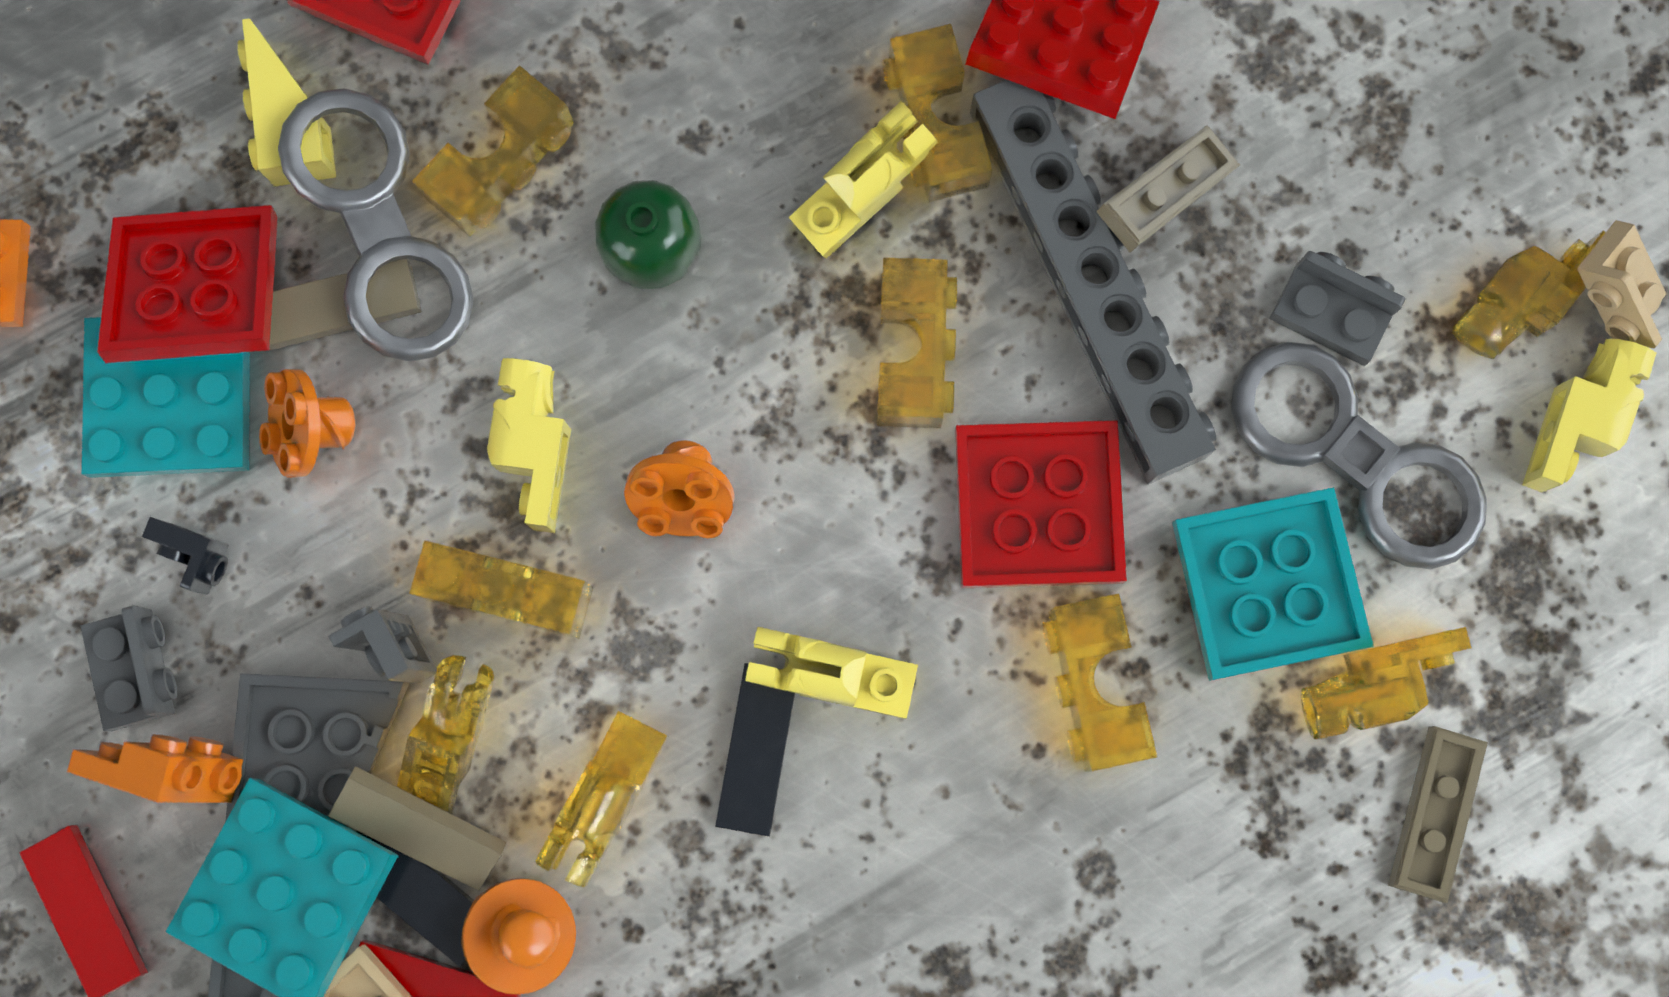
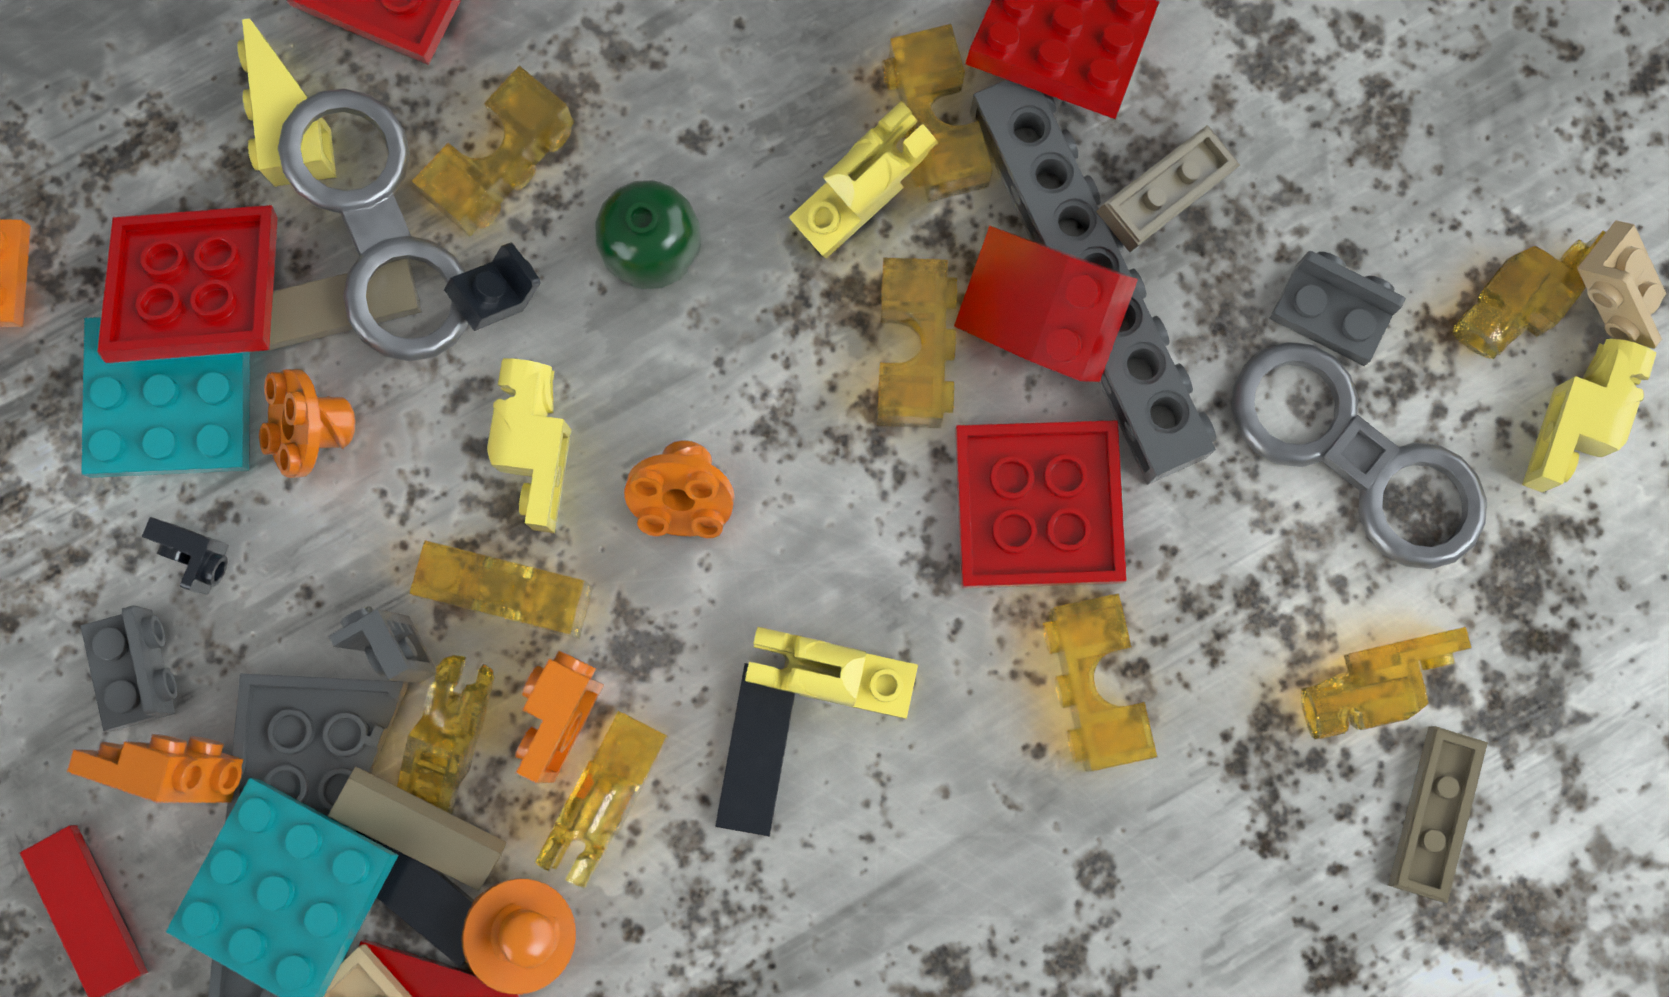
(494, 289): none -> black bracket
(562, 698): none -> orange plate
(1045, 305): none -> red slope
(1272, 584): teal plate -> none

